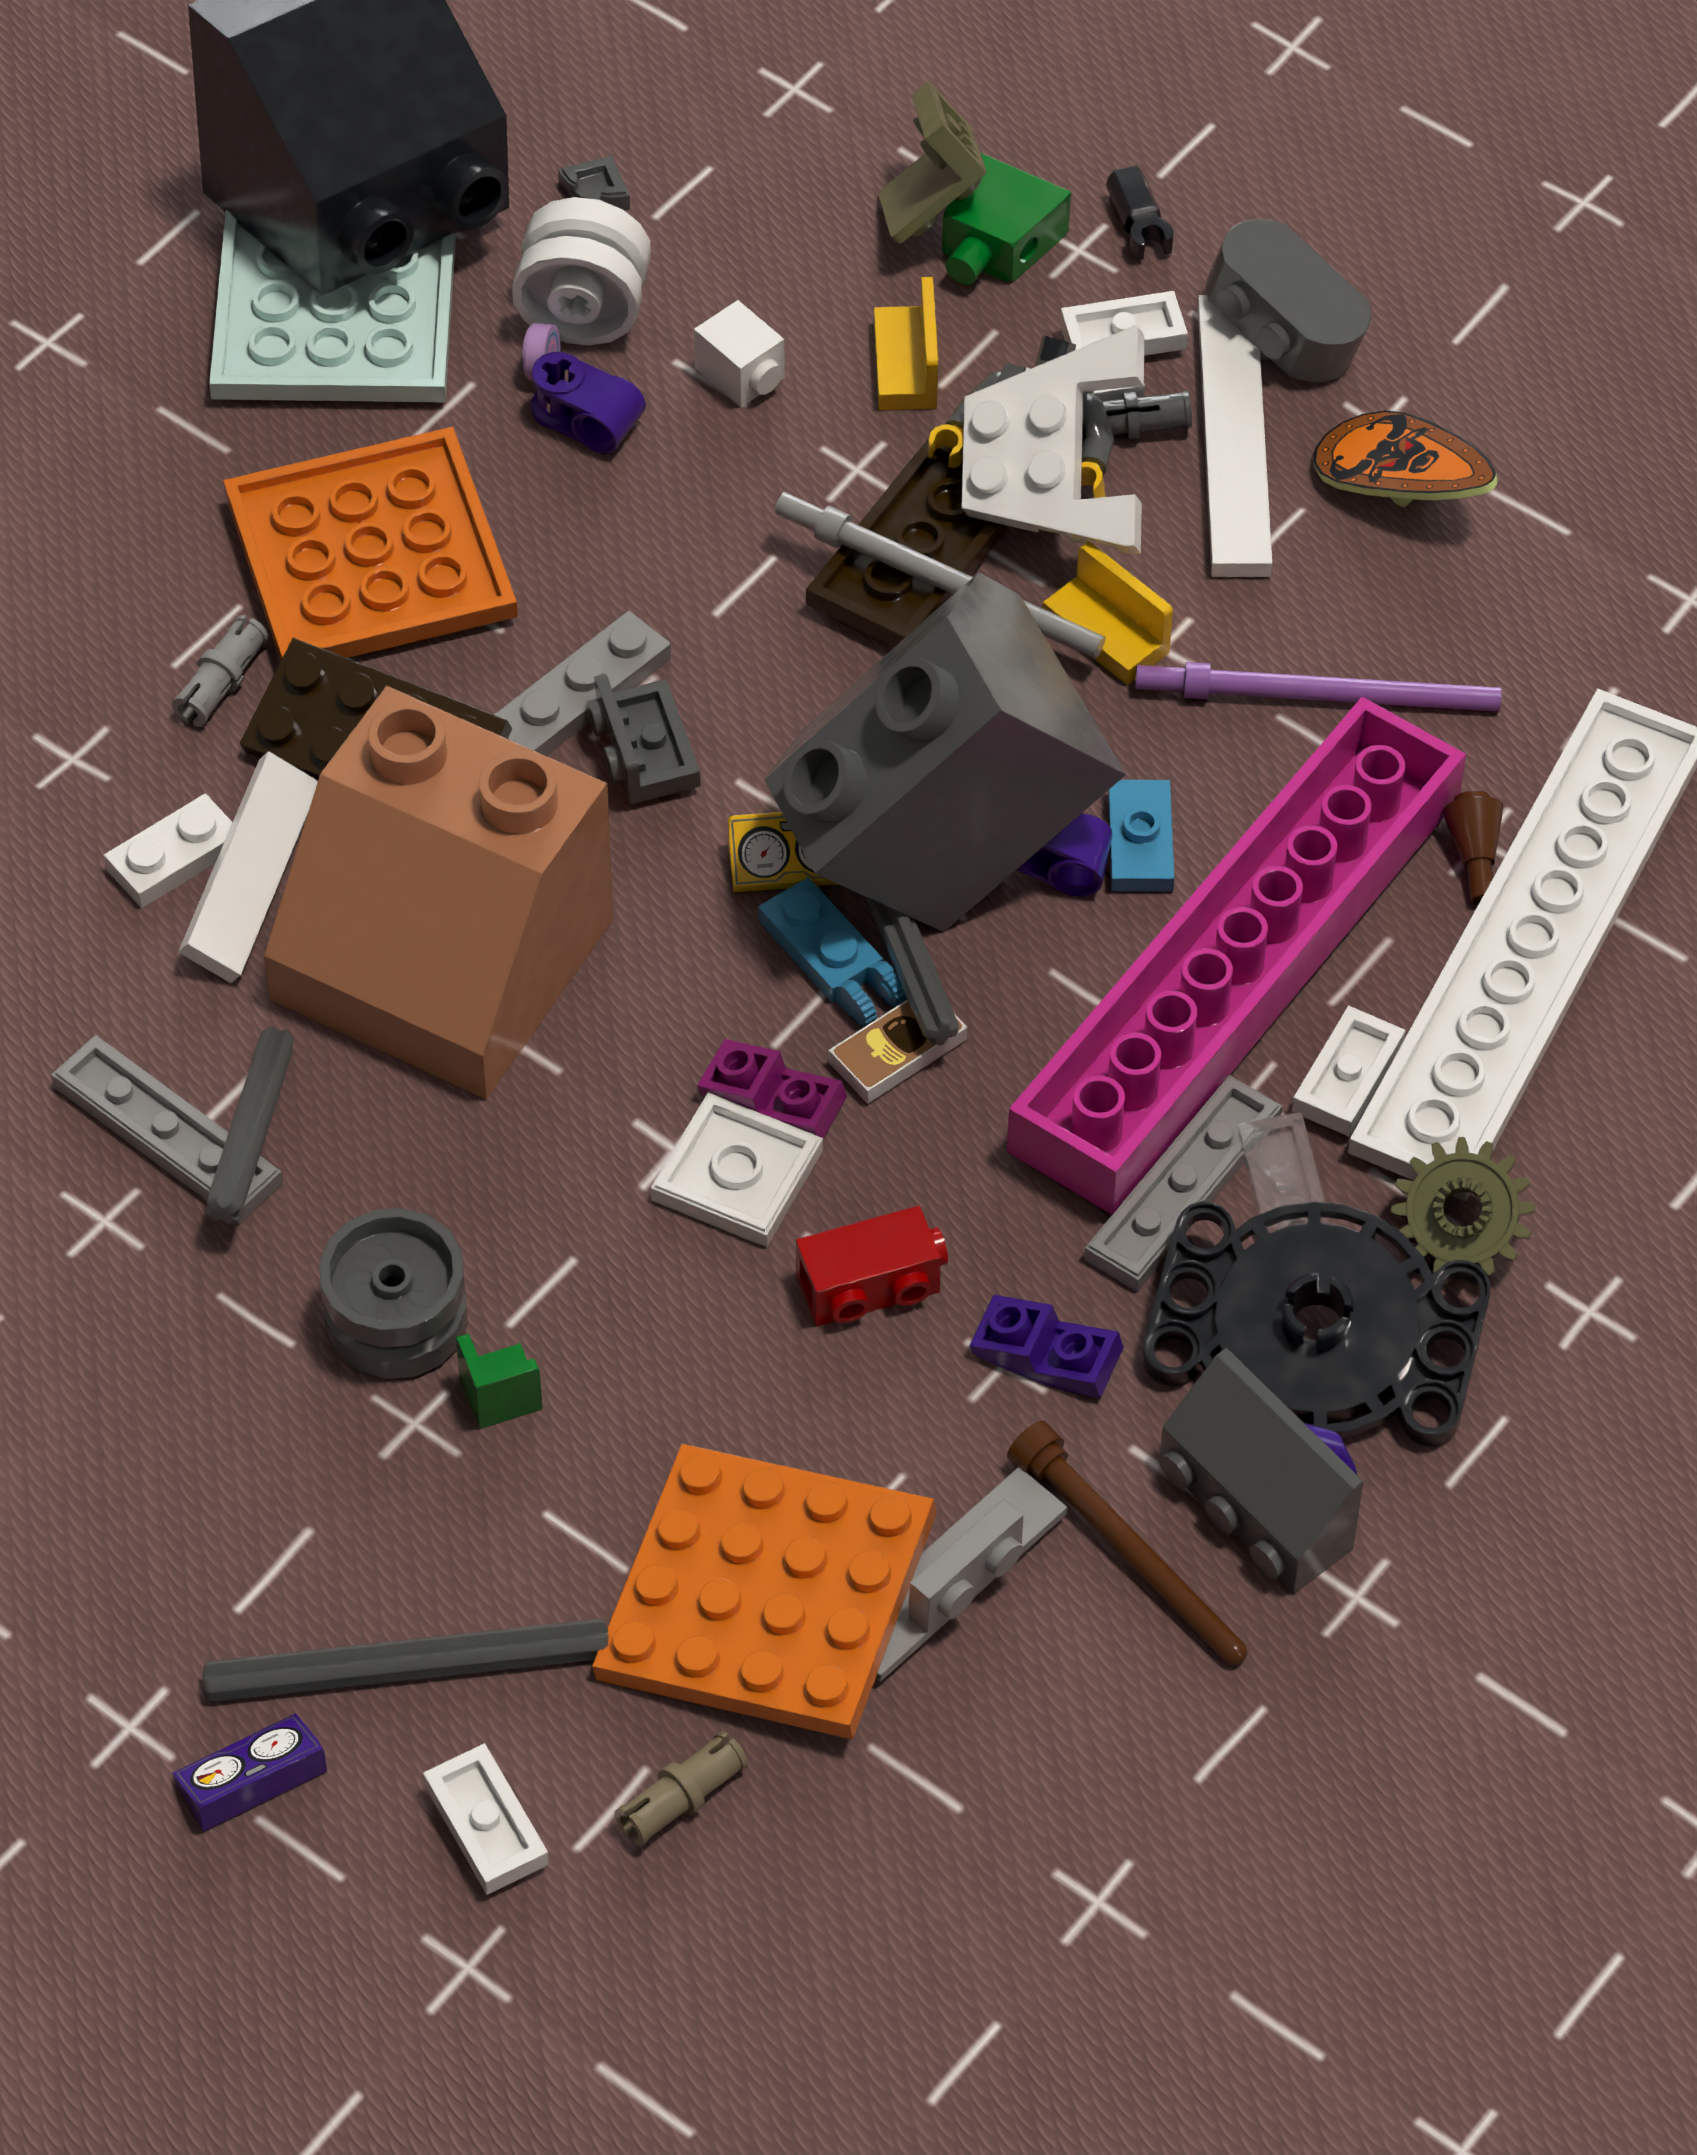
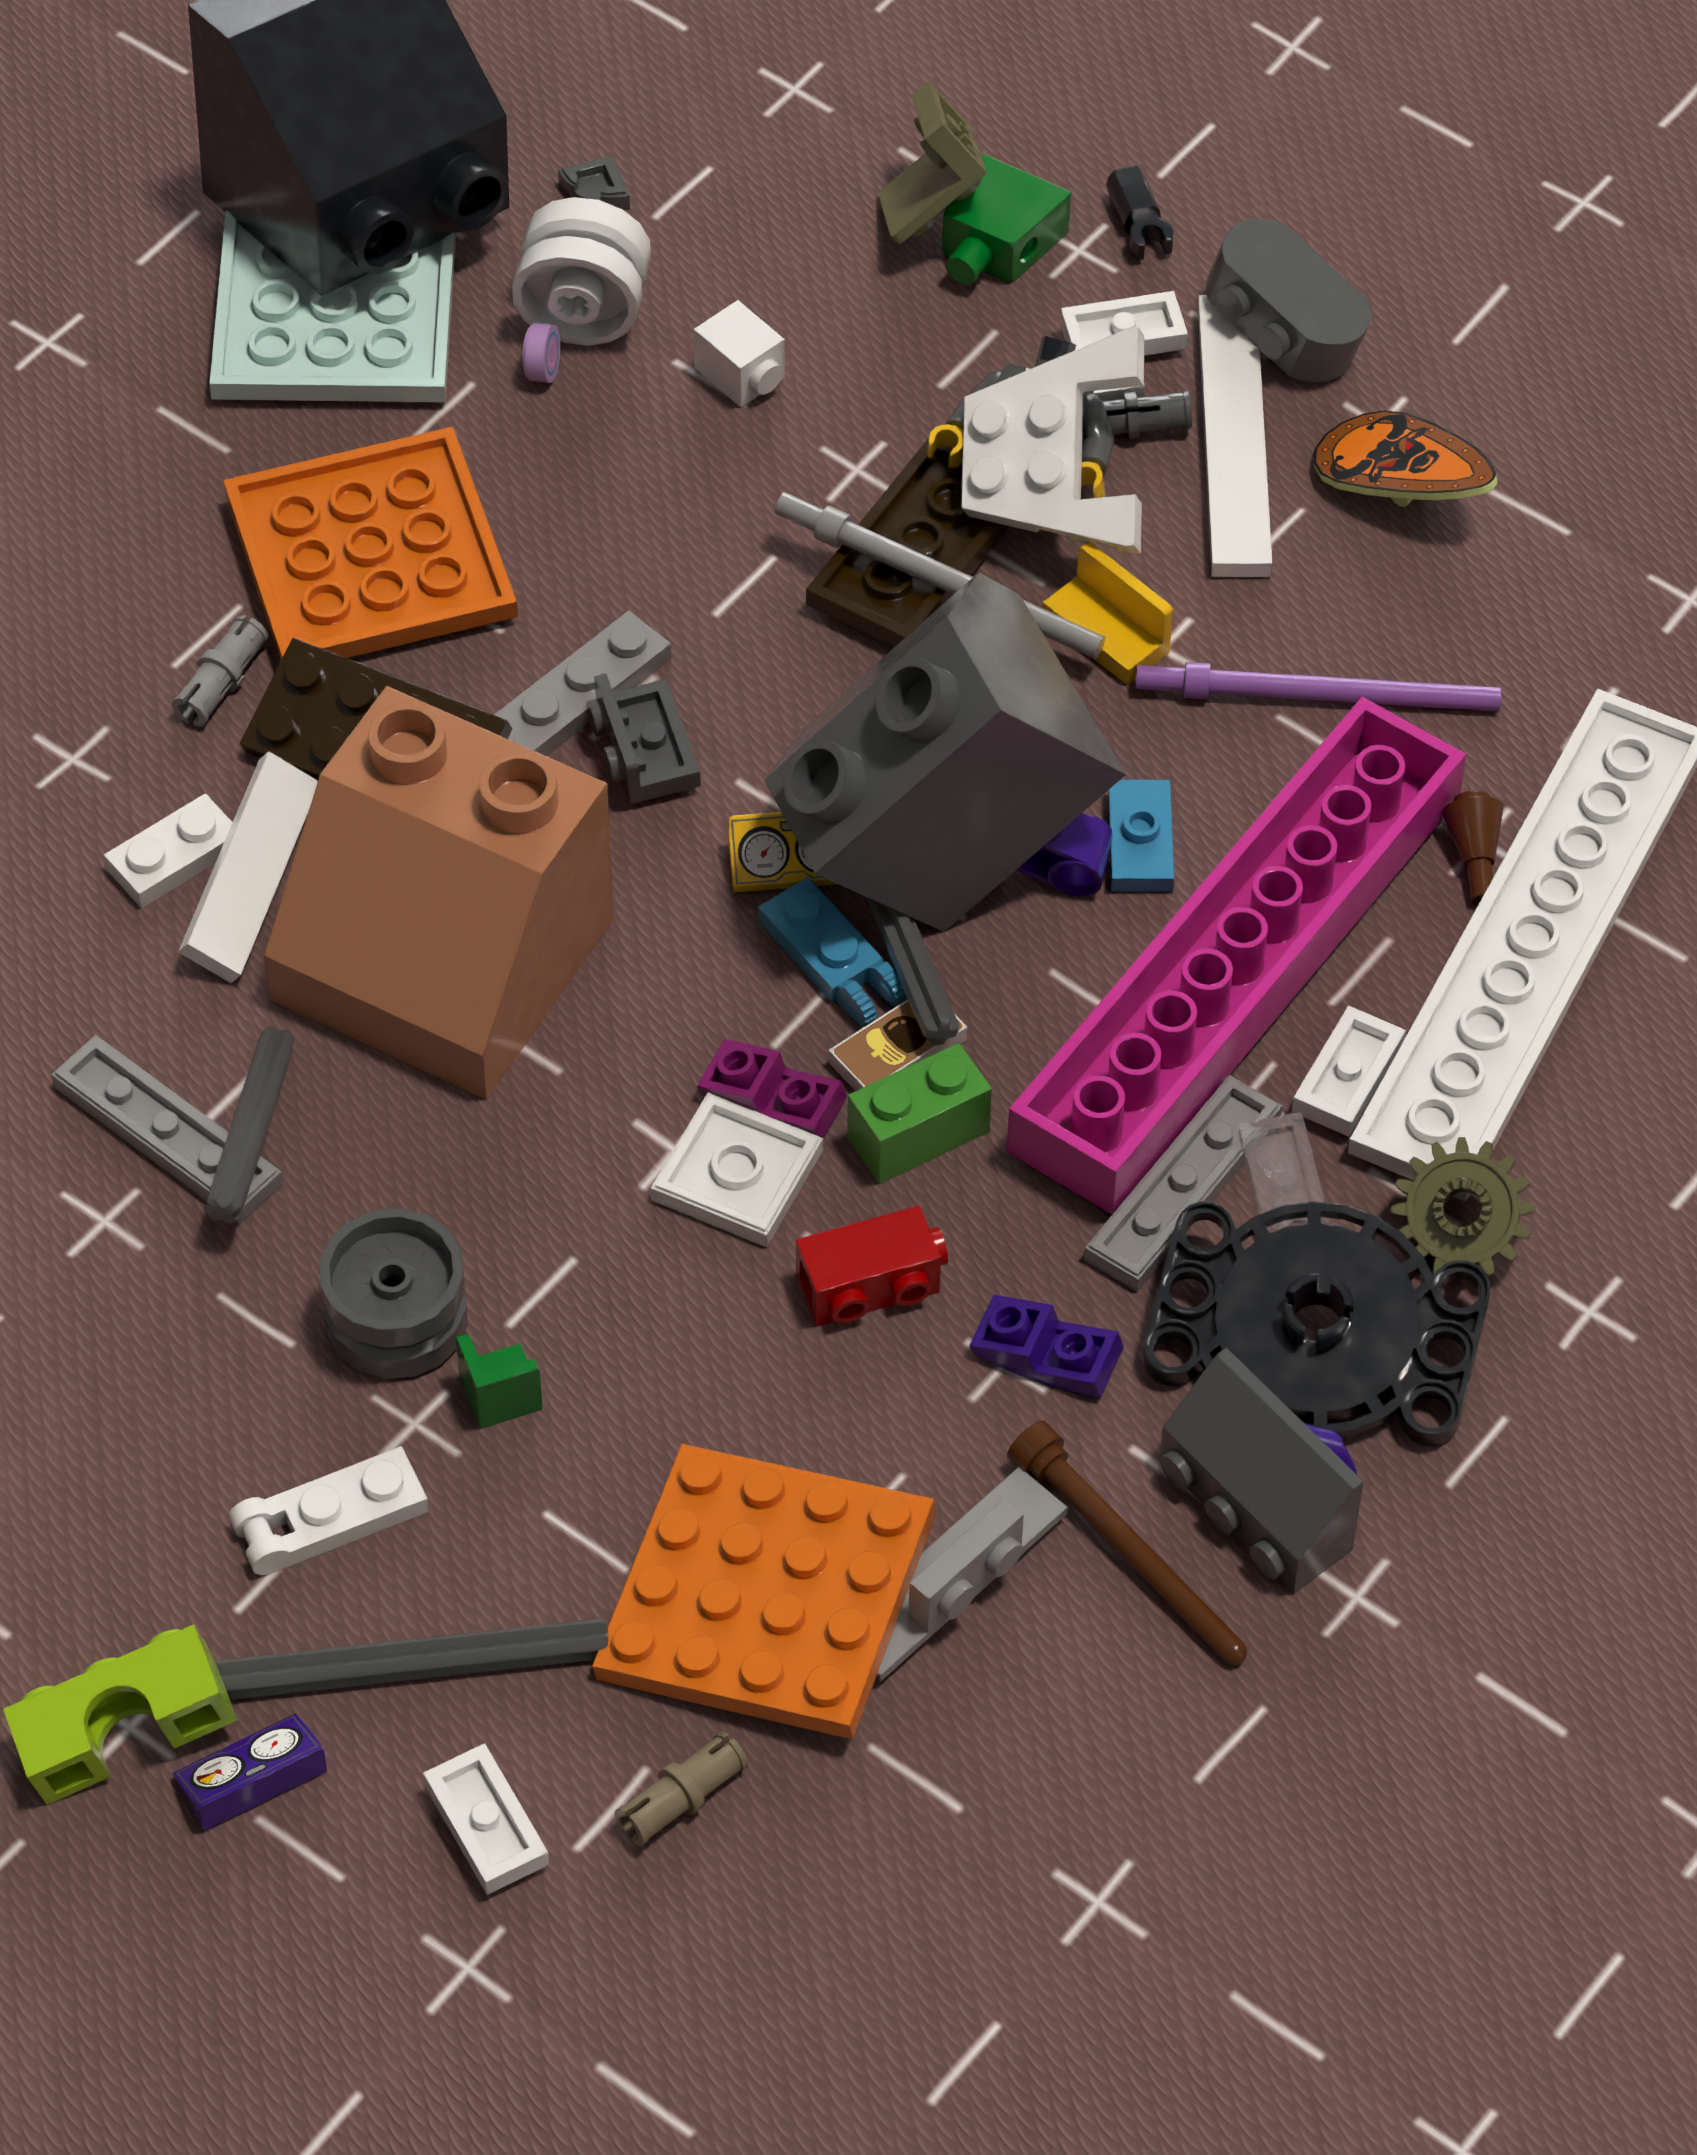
(65, 1725): none -> lime arch
(329, 1511): none -> white plate
(588, 407): dark purple piece -> none
(907, 353): yellow panel -> none
(919, 1113): none -> bright green brick

